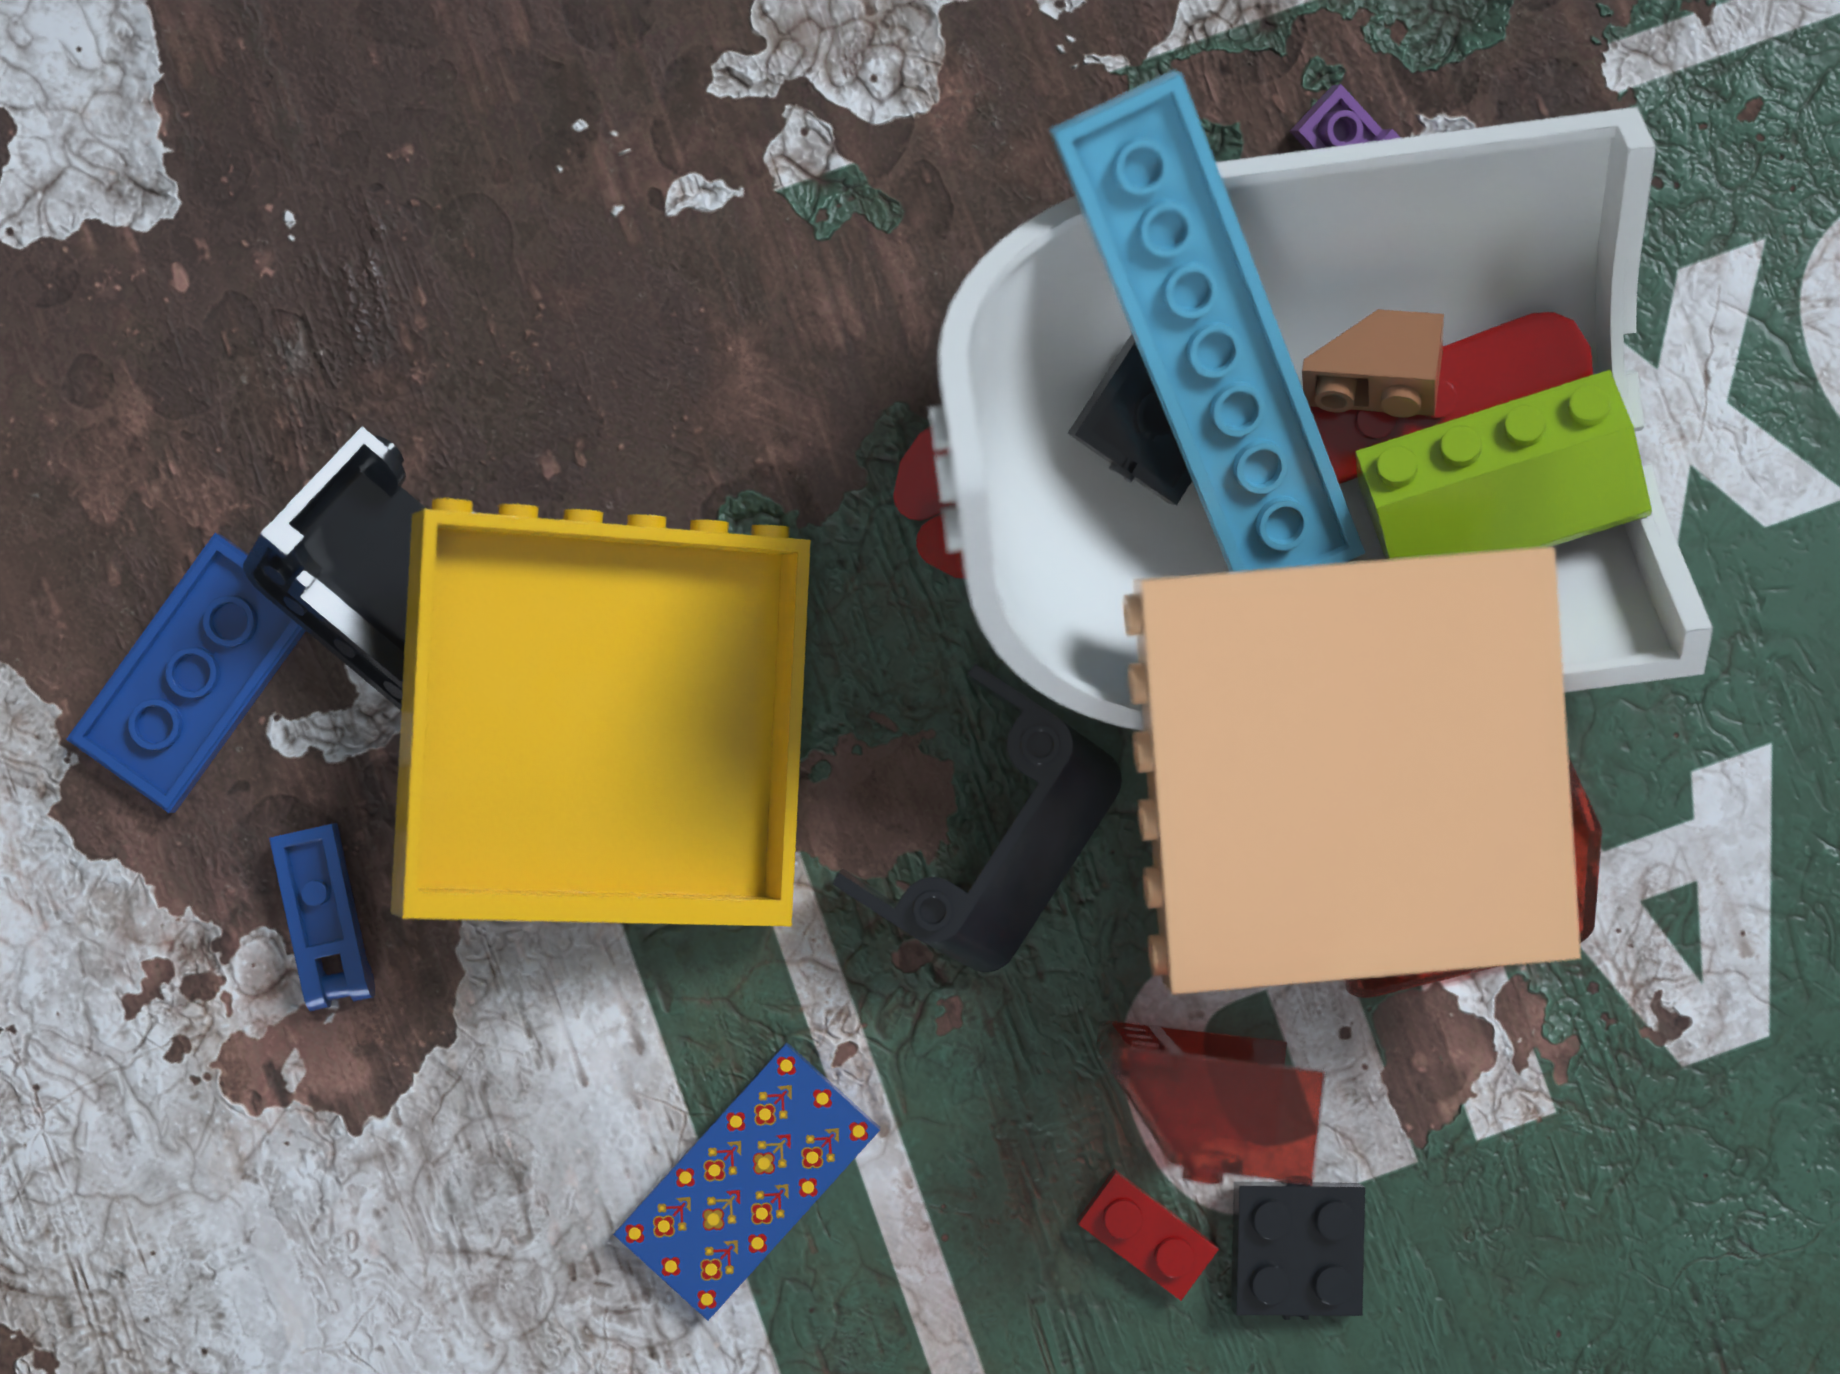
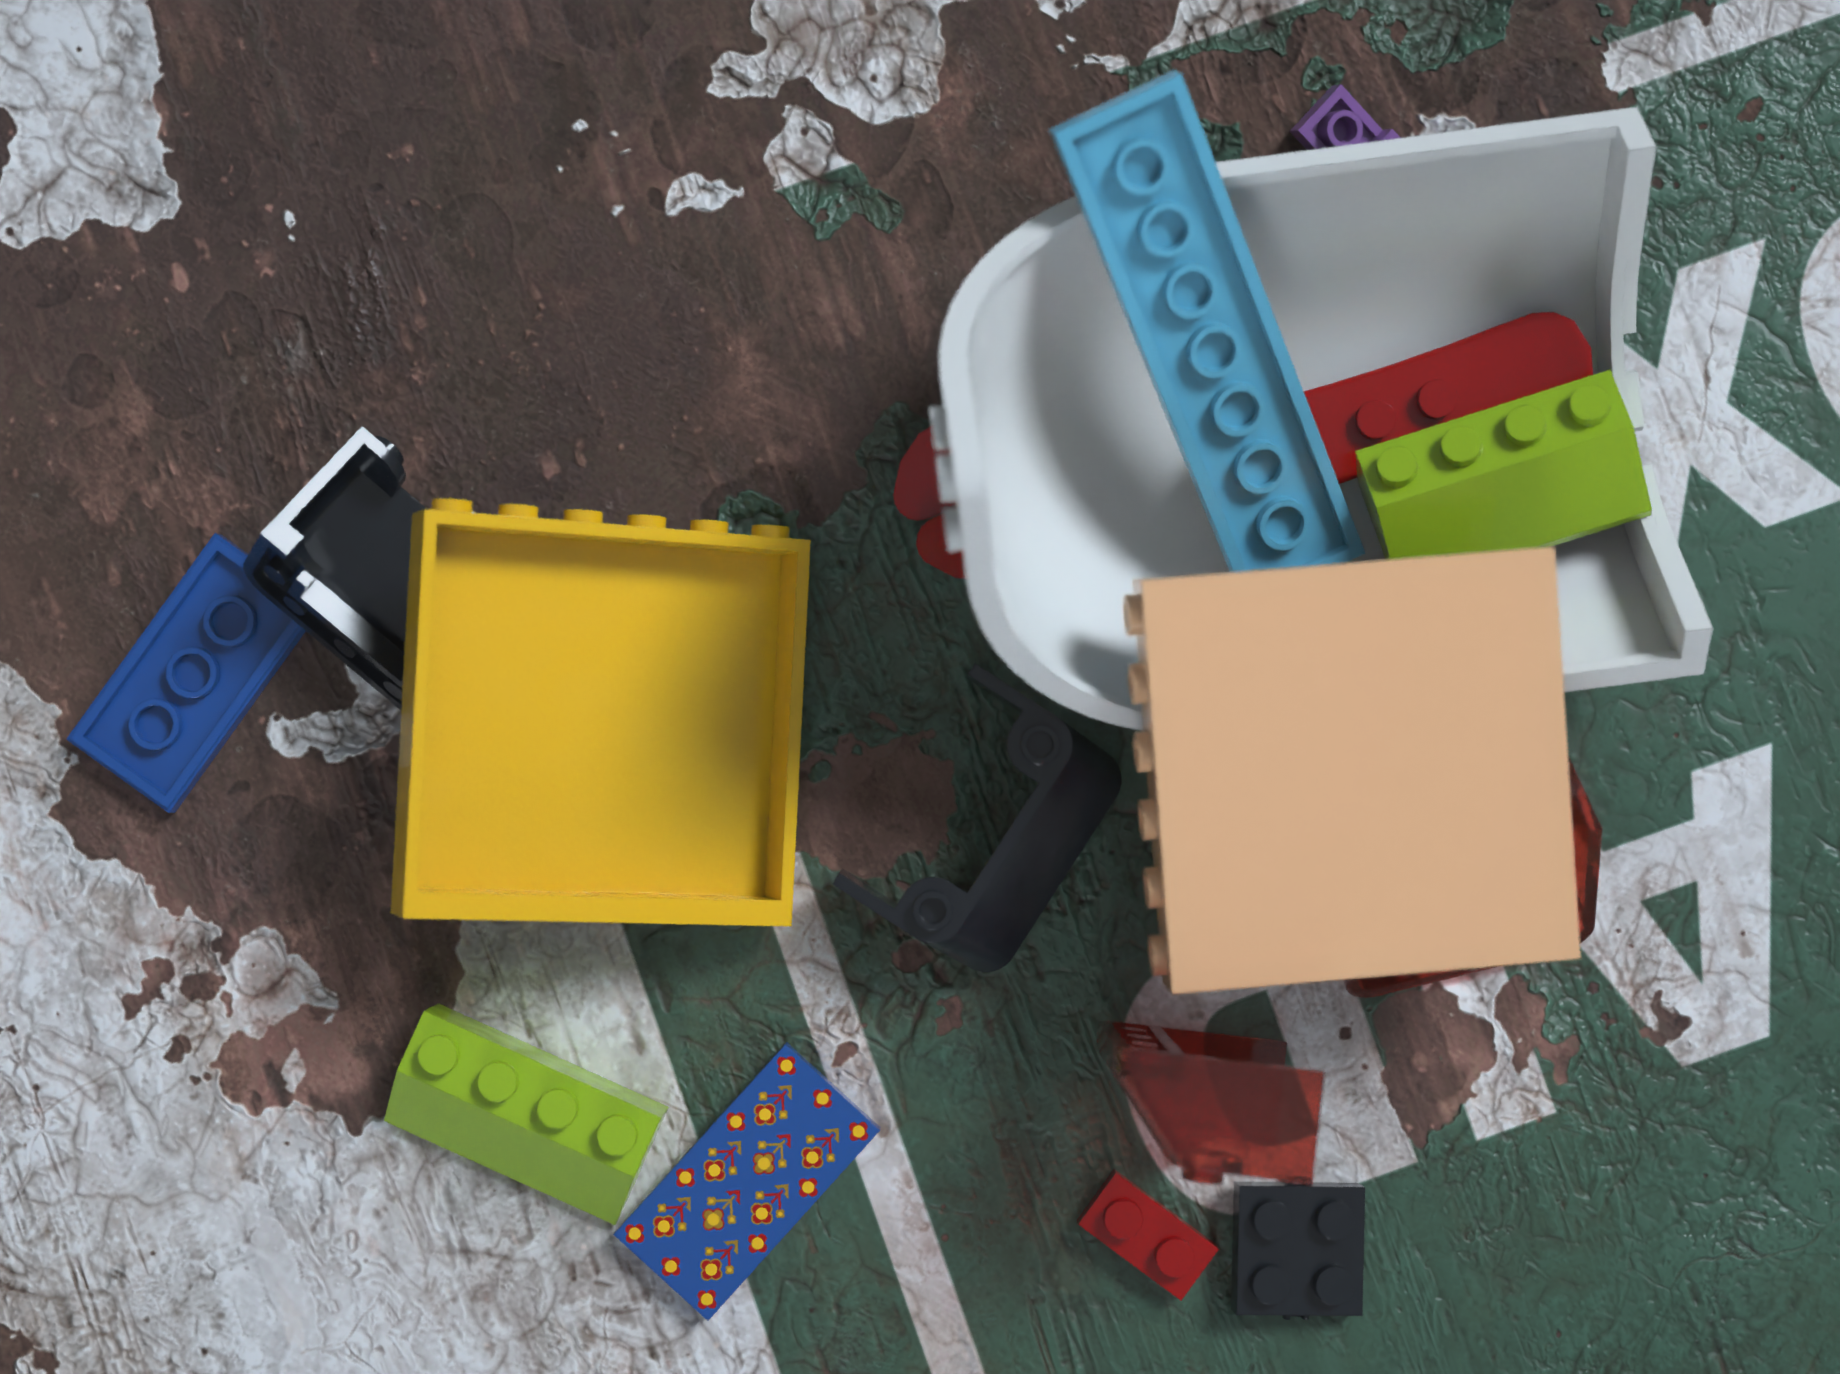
(321, 915): blue plate -> none
(523, 1112): none -> lime slope
(1131, 430): black plate -> none
(1379, 365): nougat slope -> none

